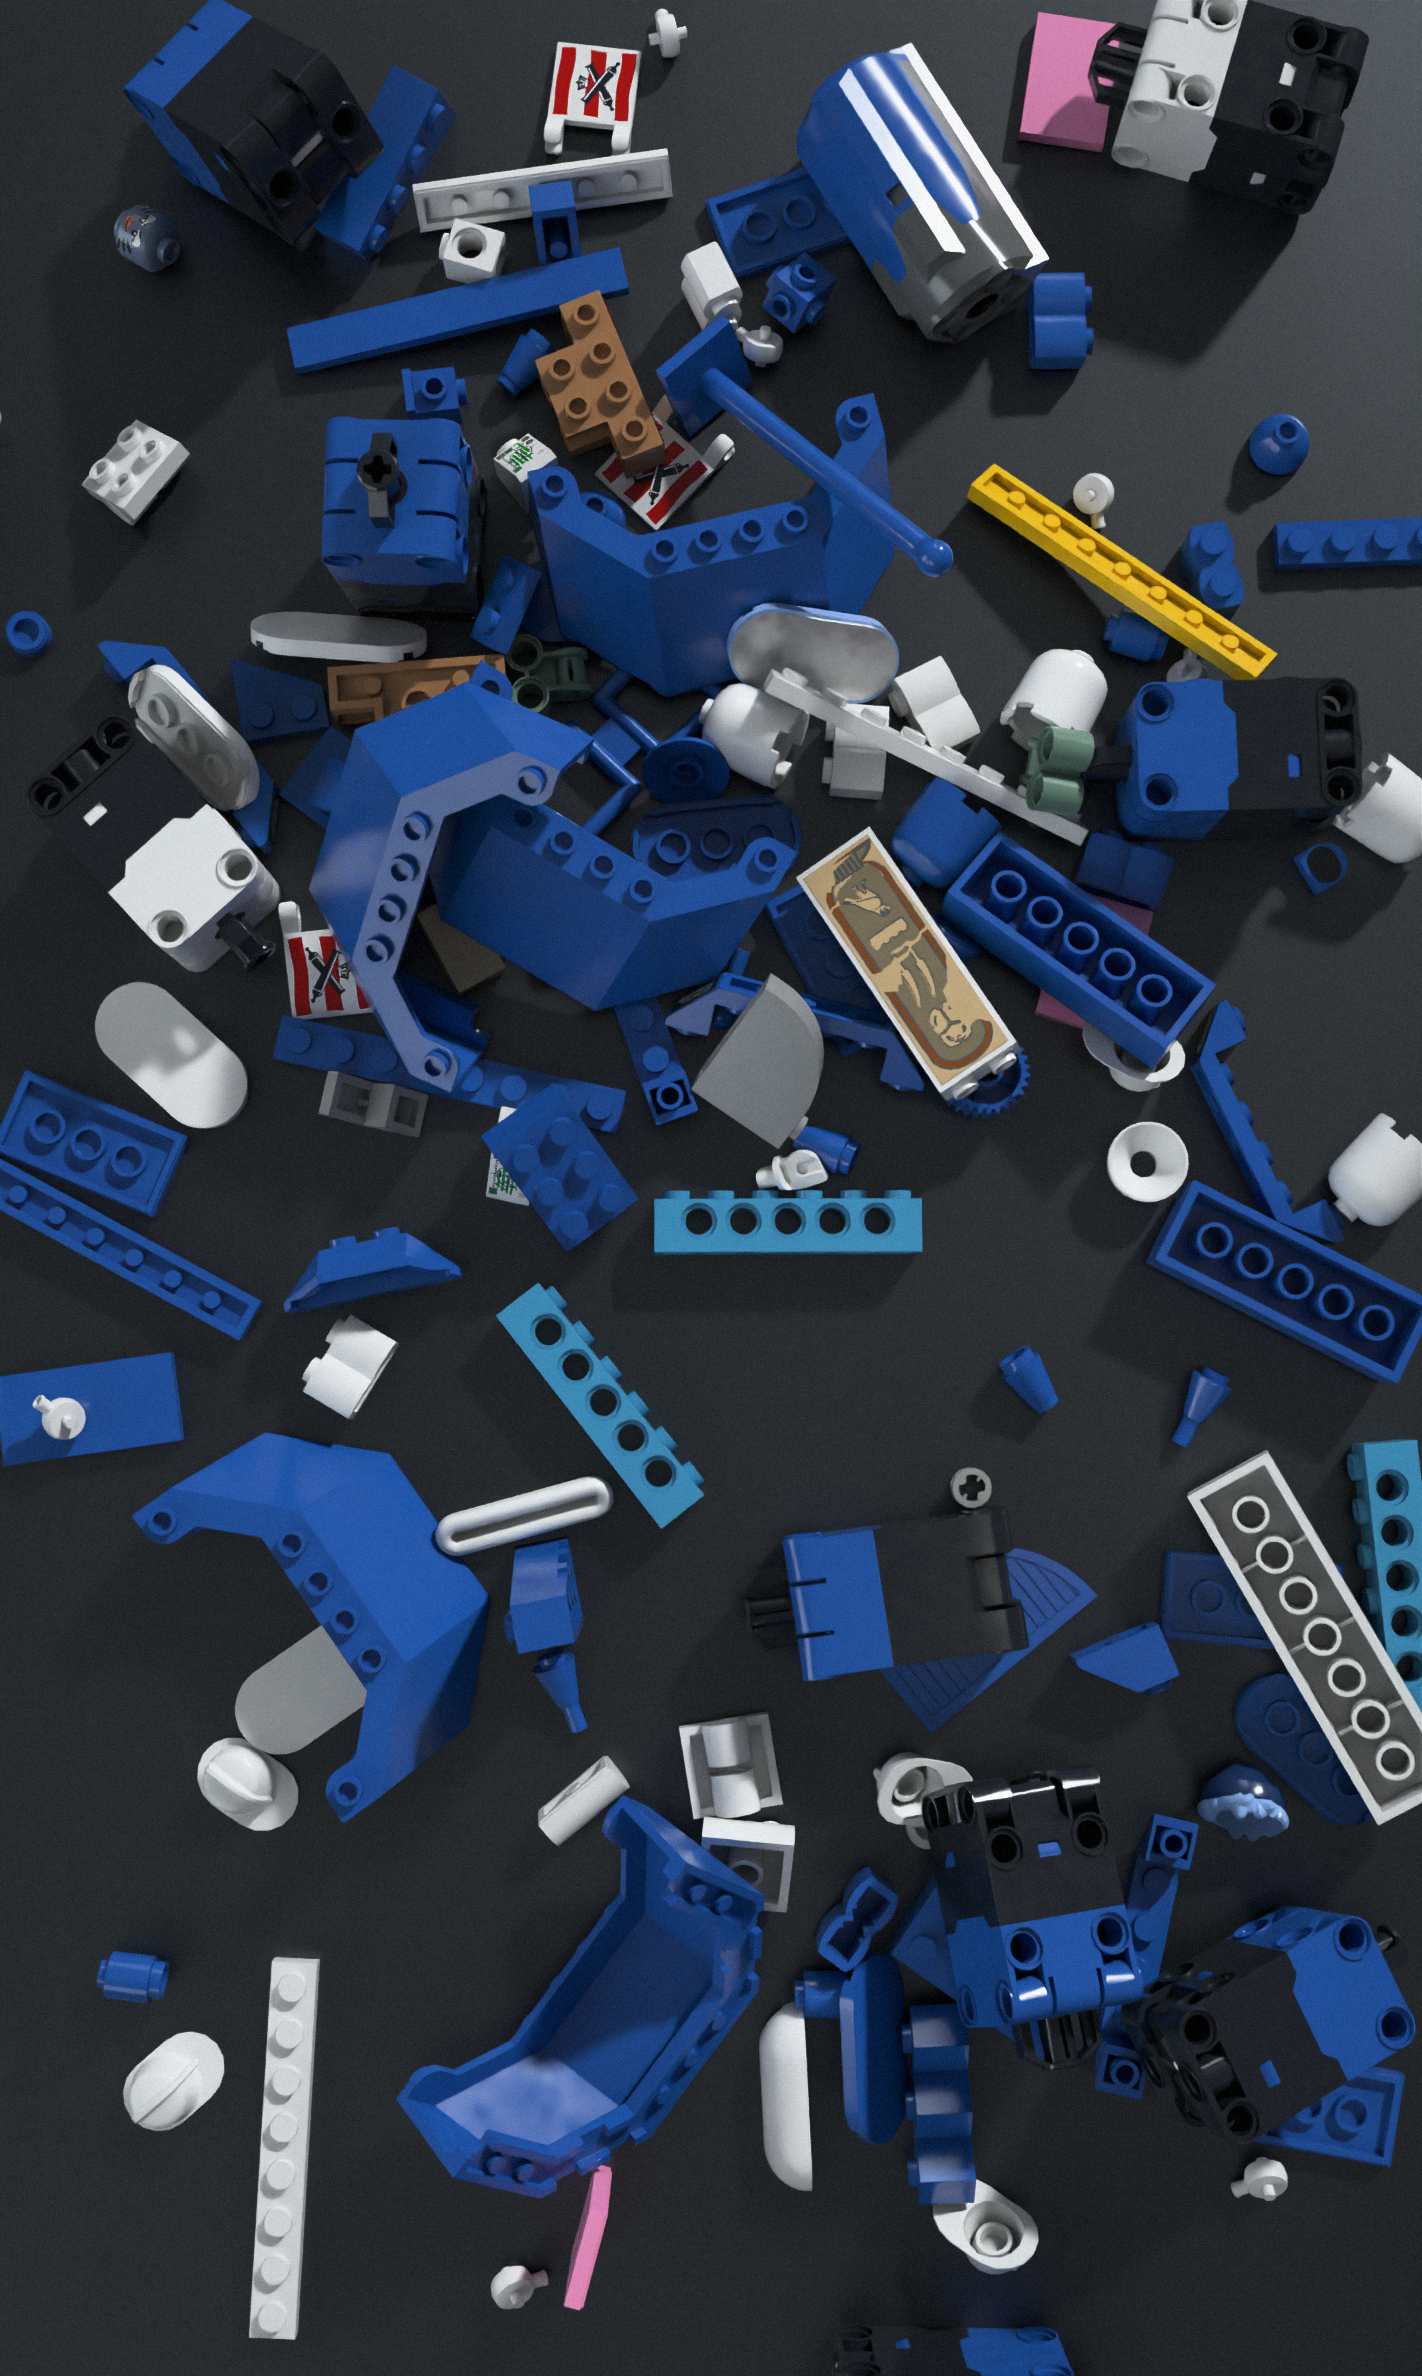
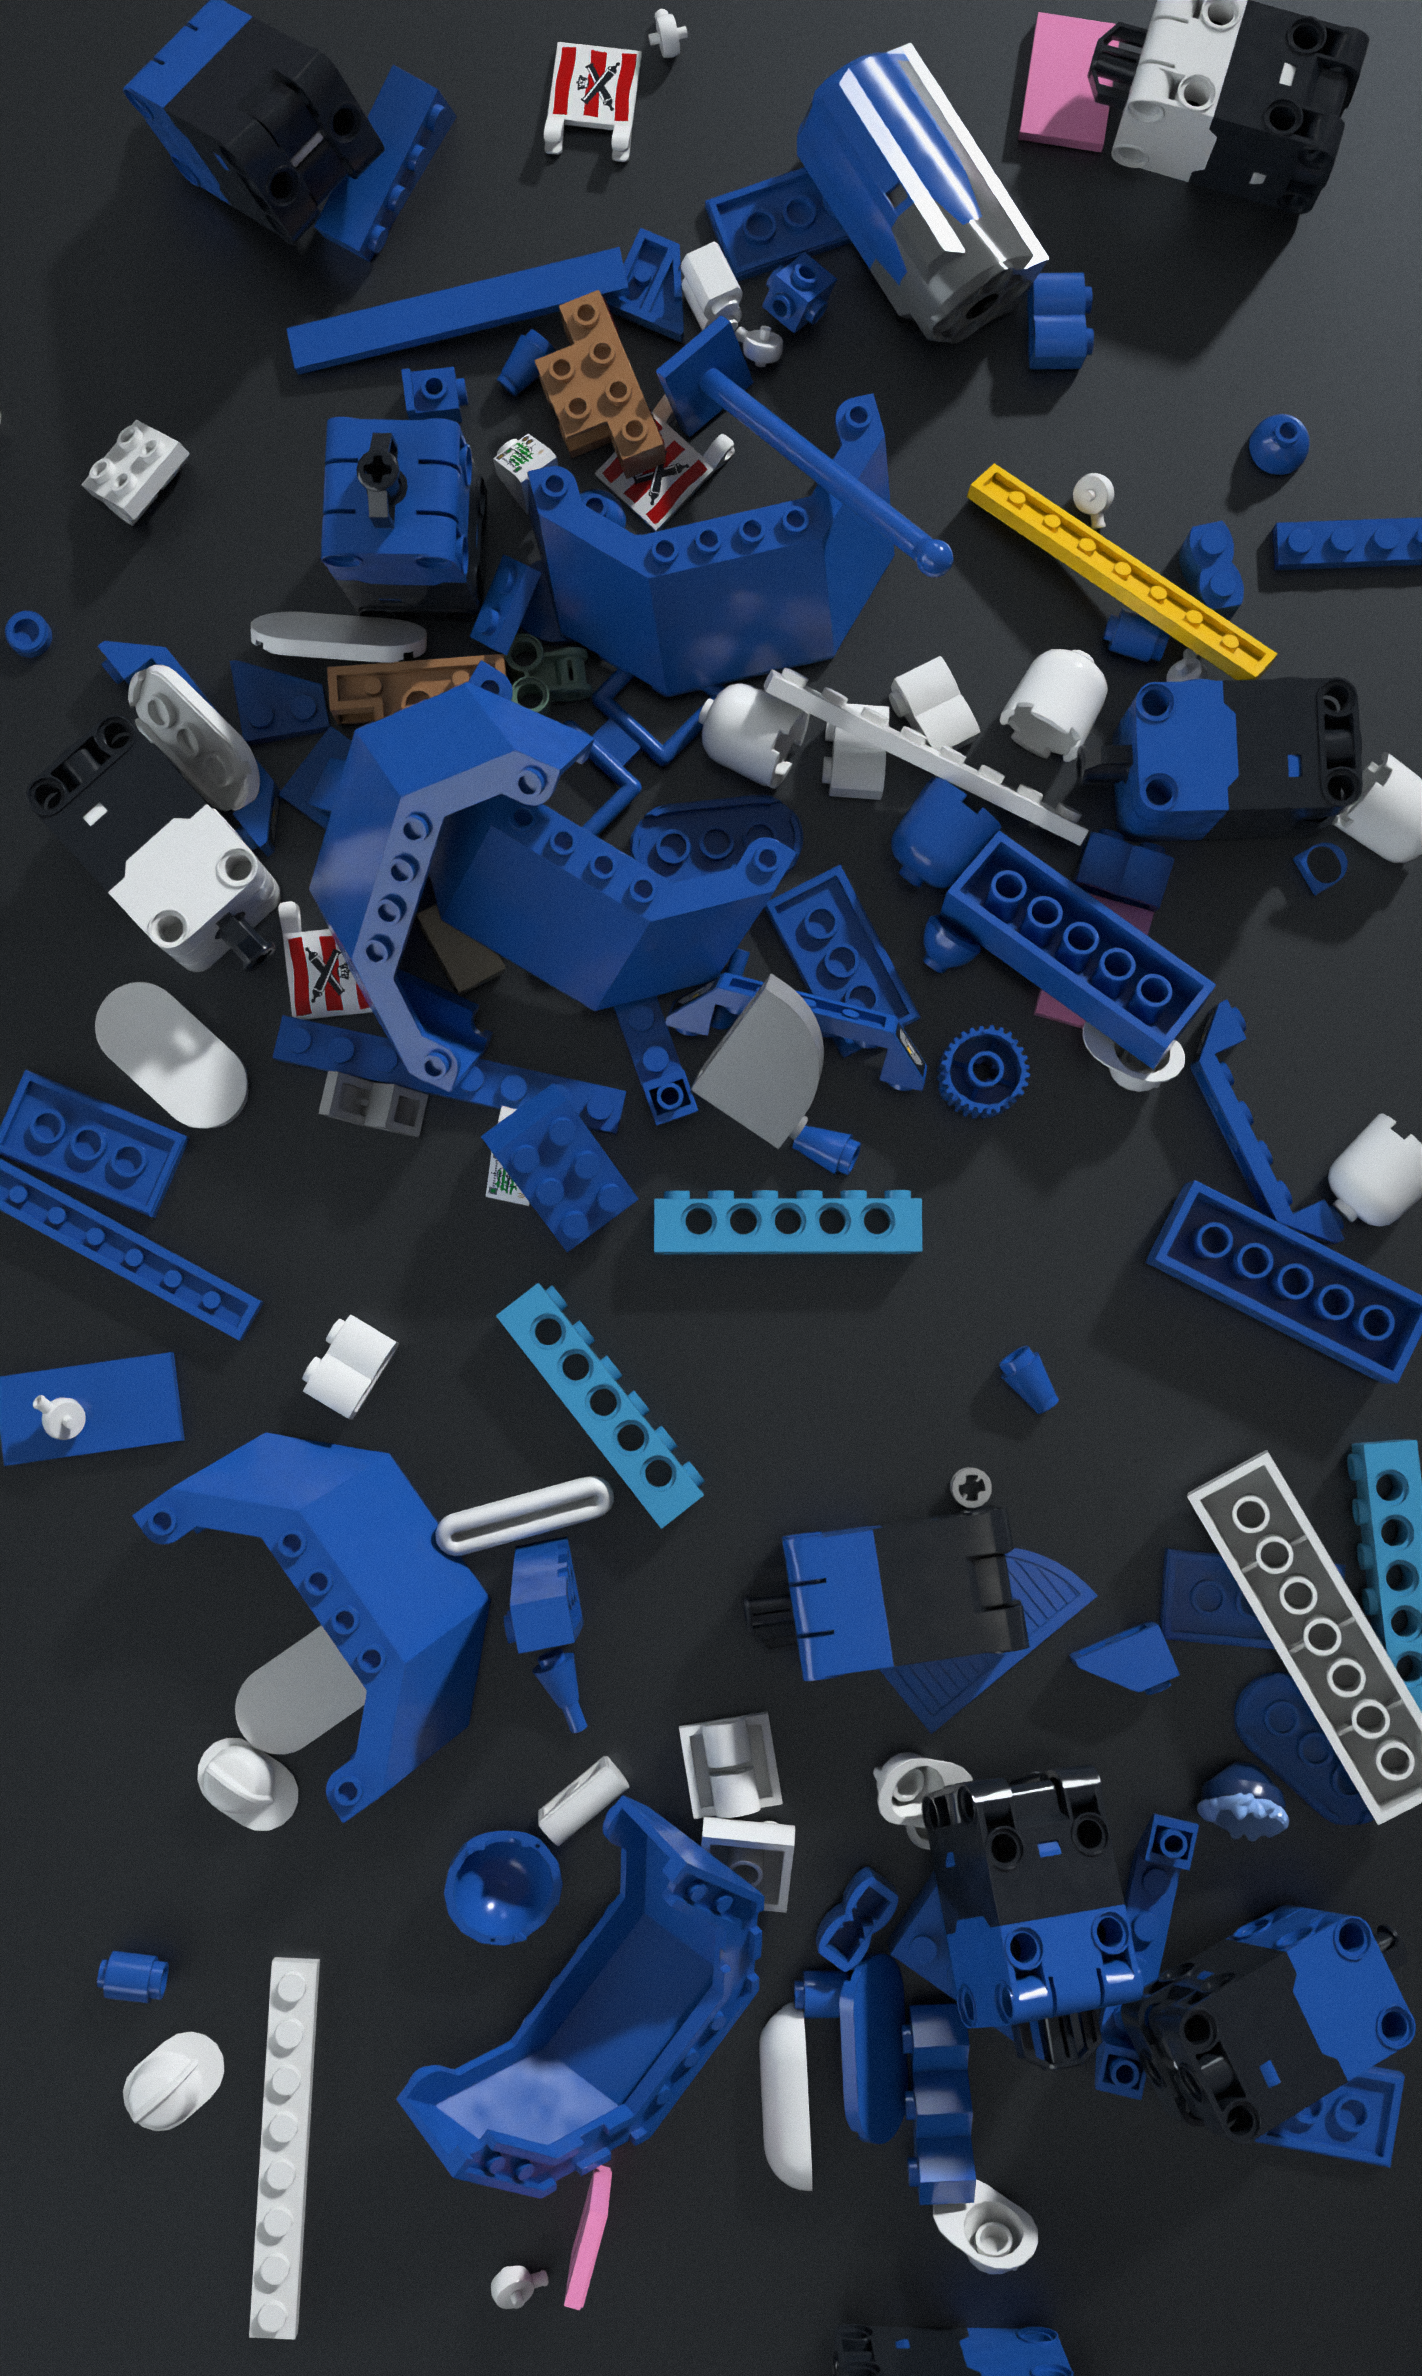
(147, 238): sand blue head -> none
(369, 1270): blue wedge -> none
(470, 236): white brick -> none
(502, 1887): none -> blue cylinder
(506, 193): white tile -> none
(554, 222): blue slope -> none
(653, 285): none -> blue wing
(685, 770): blue dish -> none
(794, 1172): white piece -> none
(825, 646): flat silver tile -> none
(909, 966): brick -> none
(1056, 769): sand green piece -> none
(1169, 1158): white piece -> none
(1204, 1396): blue cone -> none
(1262, 2179): white piece -> none

